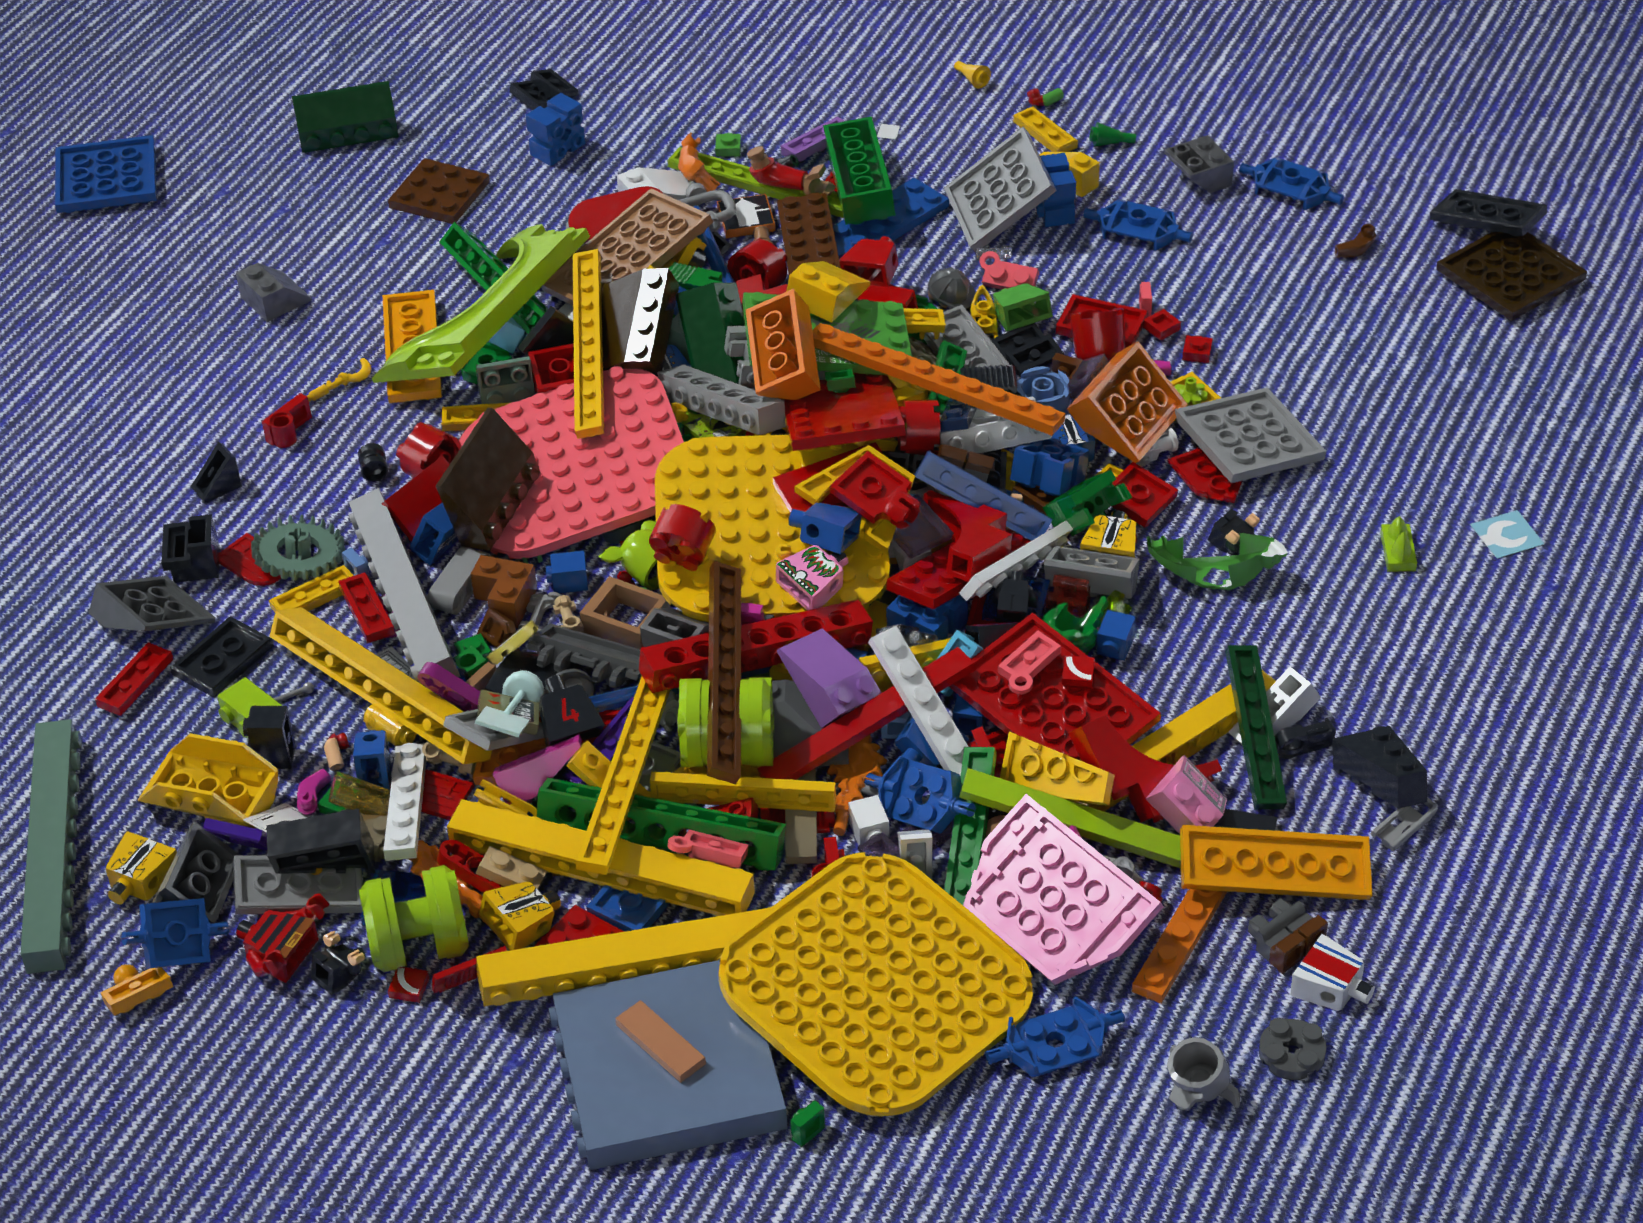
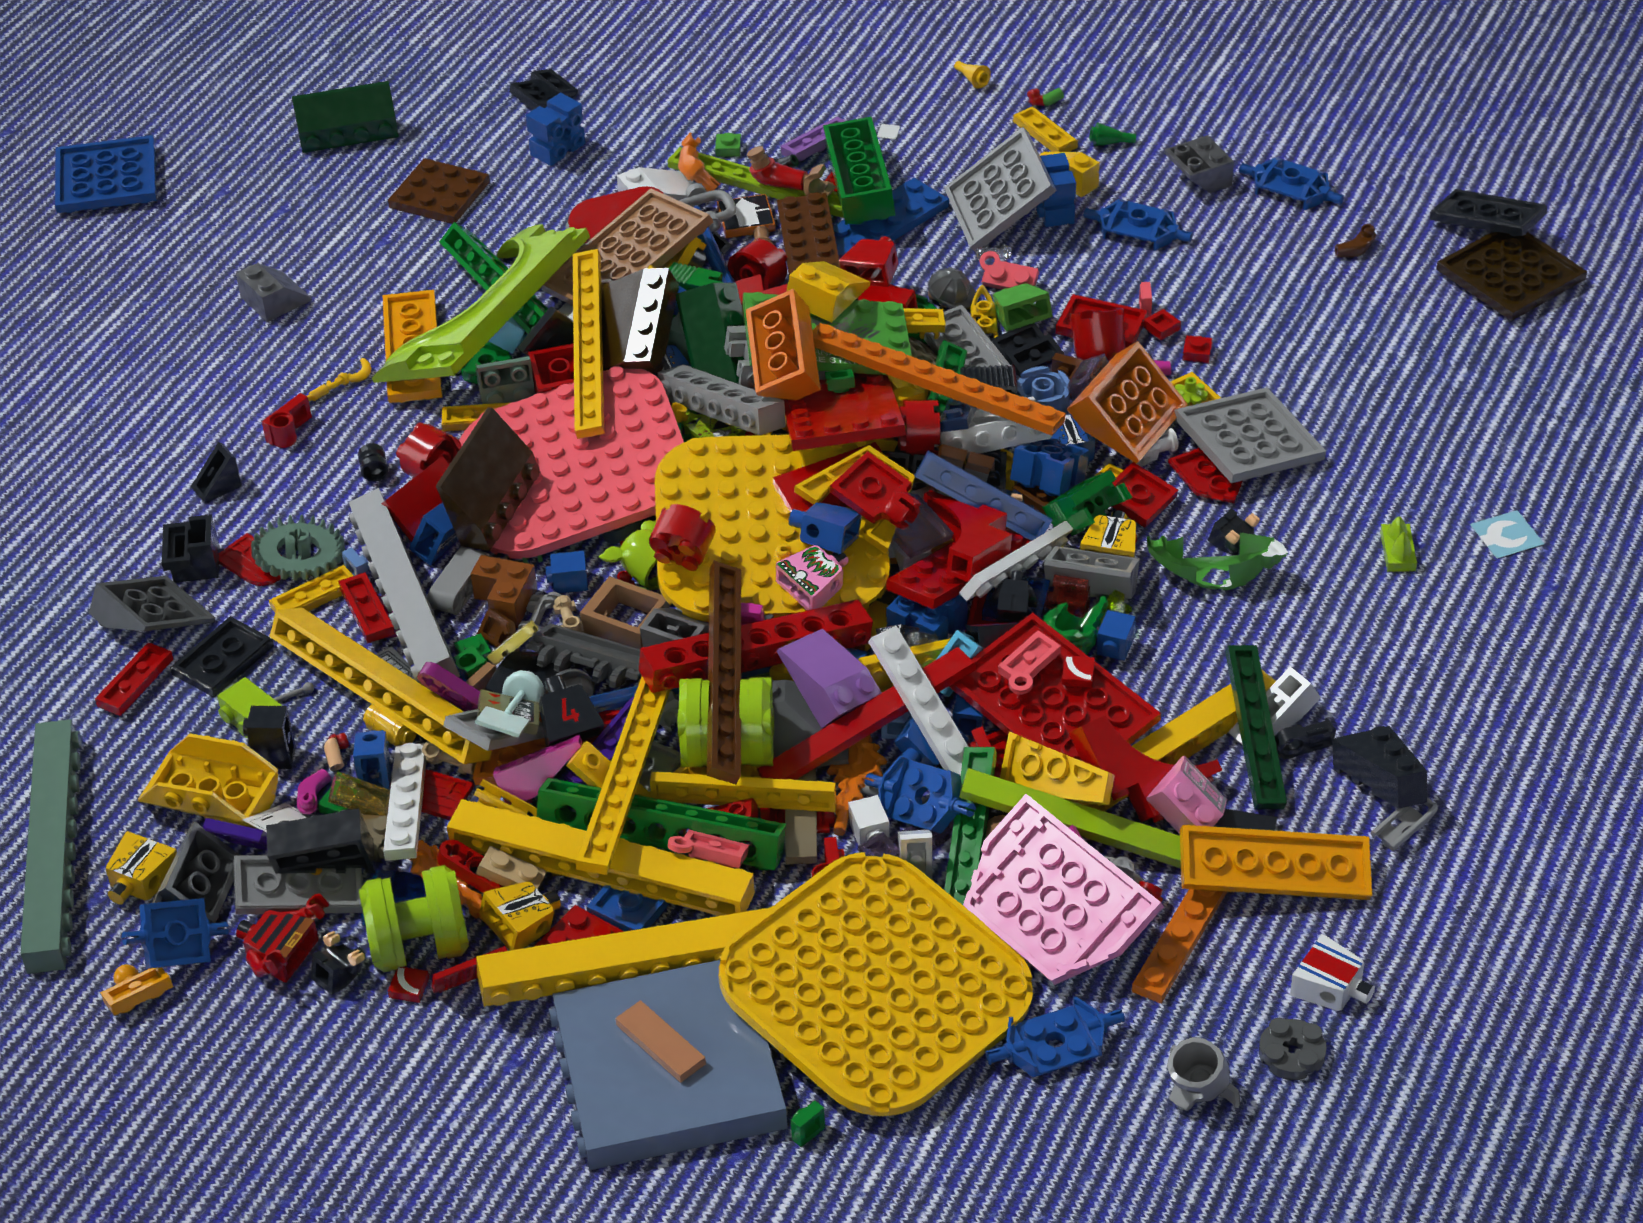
(1287, 935): hips -> none

